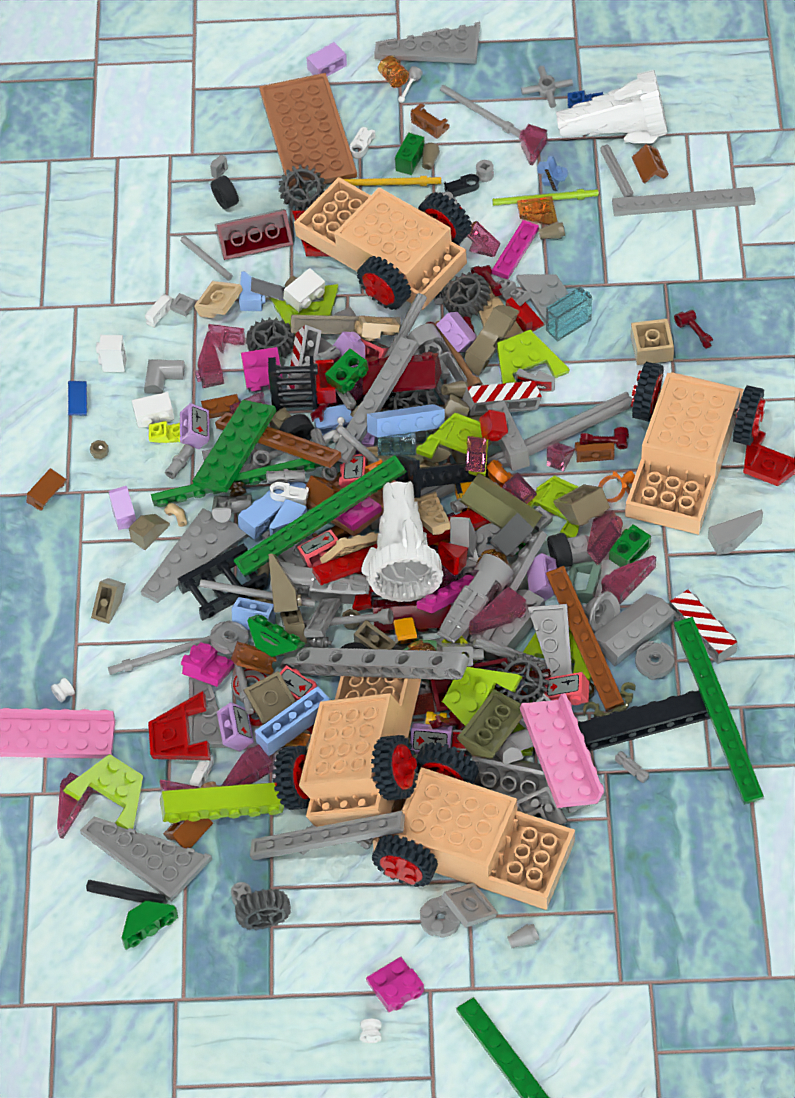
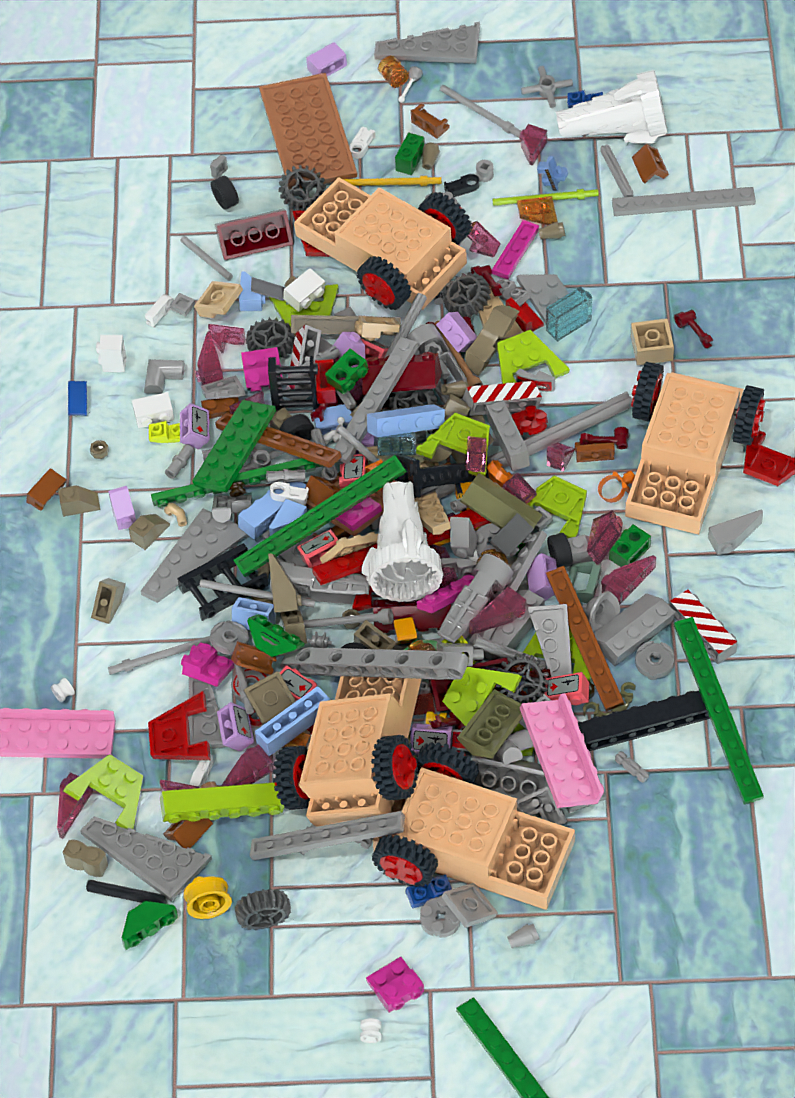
(78, 500): none -> dark tan slope
(85, 858): none -> dark tan brick
(207, 897): none -> yellow wheel
(223, 388): none -> light grey wing
(238, 890): light grey wheel -> none
(322, 617): light grey tile -> none
(420, 895): none -> blue slope
(453, 556): red slope -> none
(493, 425): red brick -> none
(530, 420): none -> red plate
(582, 504): dark tan slope -> none

